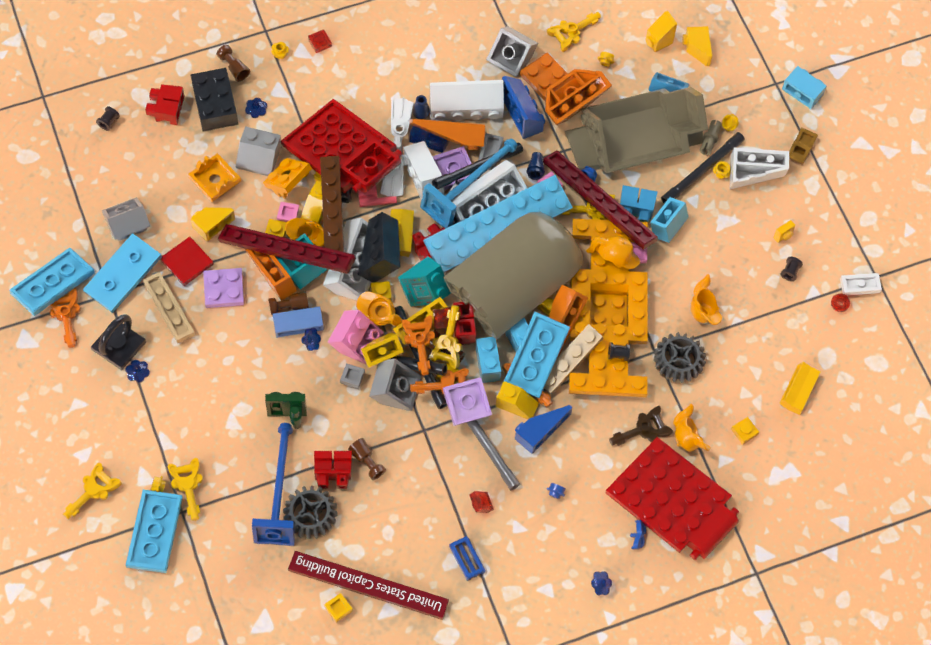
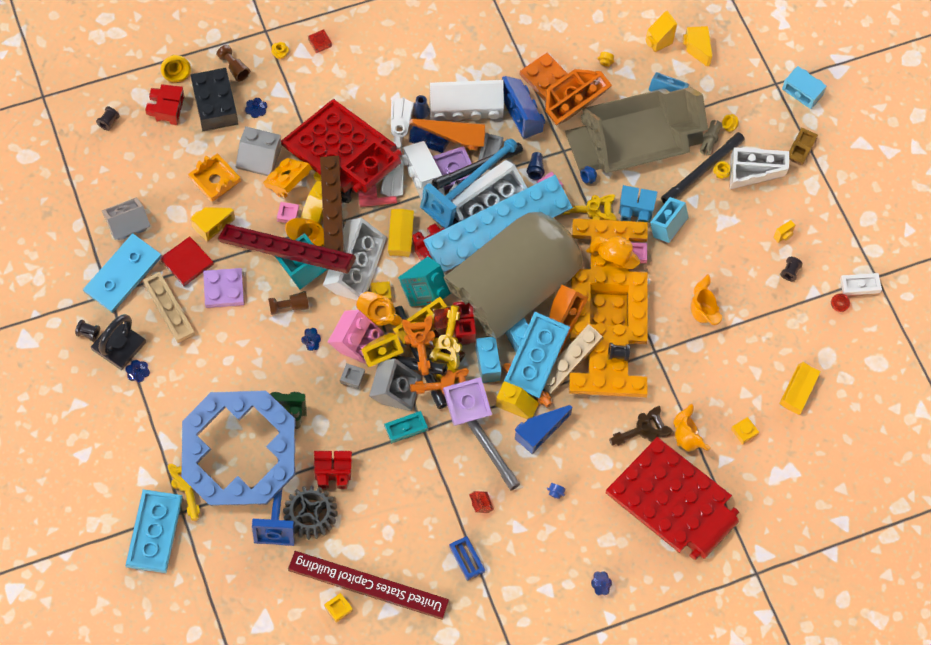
(52, 281): medium azure plate -> none
(66, 313): orange piece -> none
(87, 330): none -> black bush
(93, 490): yellow piece -> none
(158, 484): yellow plate -> none
(175, 68): none -> yellow hat
(195, 449): none -> medium blue plate
(273, 273): orange slope -> none
(276, 228): yellow plate -> none
(297, 321): medium blue piece -> none
(362, 453): reddish brown piece -> none
(380, 248): black wedge -> none
(406, 427): none -> teal plate
(511, 50): light grey slope -> none
(546, 306): yellow plate -> none
(571, 30): yellow piece -> none
(600, 199): dark red tile -> none
(639, 536): blue piece -> none
(673, 346): dark grey gear -> none

